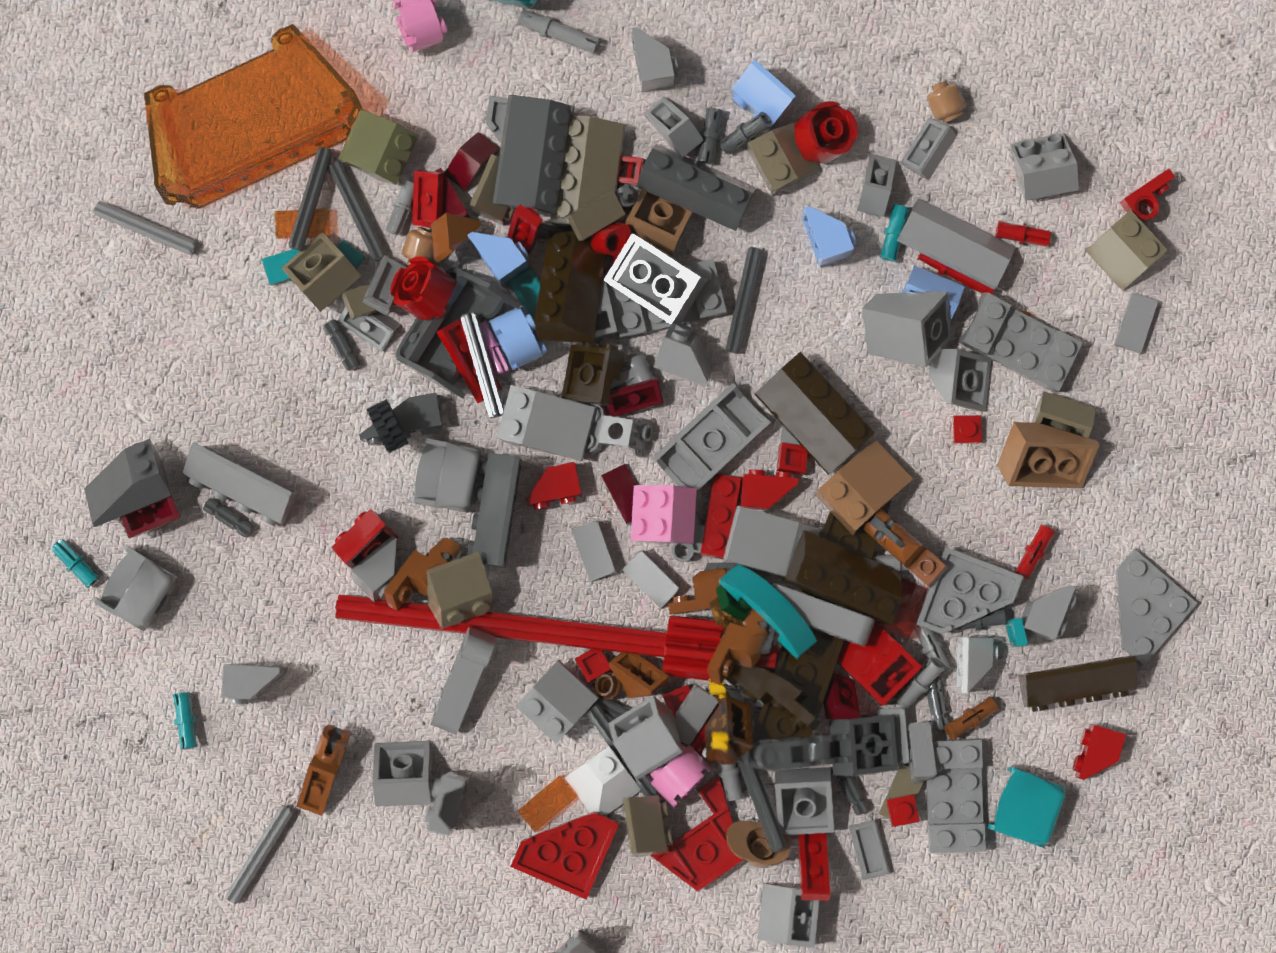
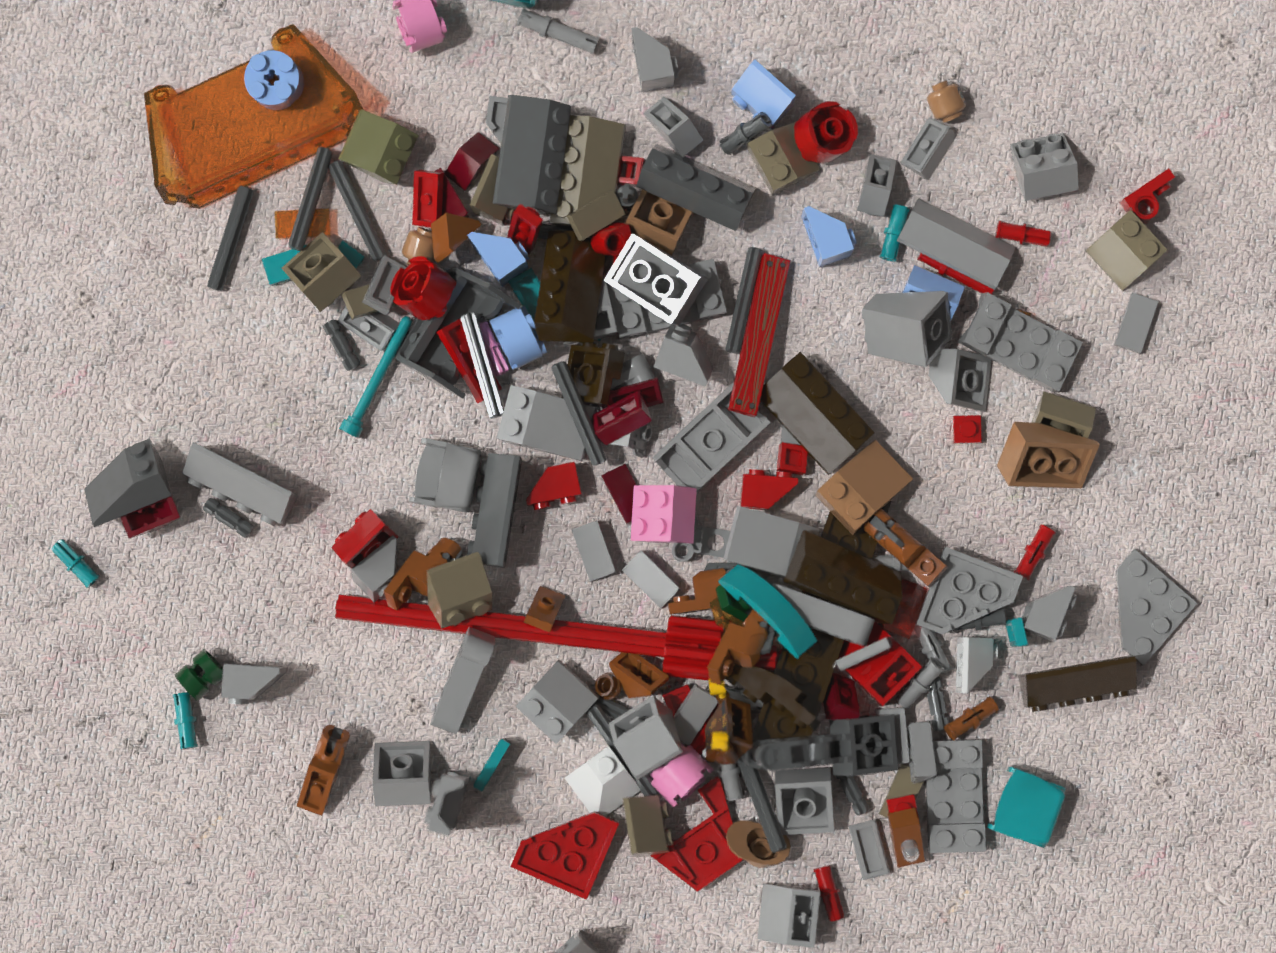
(136, 589): light grey piece -> none
(144, 228): light grey axle -> none
(193, 681): none -> dark green wheel
(230, 238): none -> dark grey axle
(259, 854): light grey axle -> none
(262, 69): none -> light blue brick
(353, 423): none -> teal piece
(387, 426): black tyre -> none
(401, 209): light grey axle -> none
(414, 415): dark grey slope -> none
(492, 764): none -> teal tile
(544, 608): none -> dark orange plate
(547, 803): clear orange tile -> none
(578, 413): none -> dark grey axle
(592, 664): red plate -> none
(621, 418): none -> dark red slope
(710, 136): dark grey pin -> none
(720, 515): red plate -> none
(759, 335): none -> red tile
(814, 866): red plate -> none
(829, 893): none -> red axle
(864, 653): none -> light grey tile
(906, 837): none -> dark orange piece
(1100, 750): red slope -> none

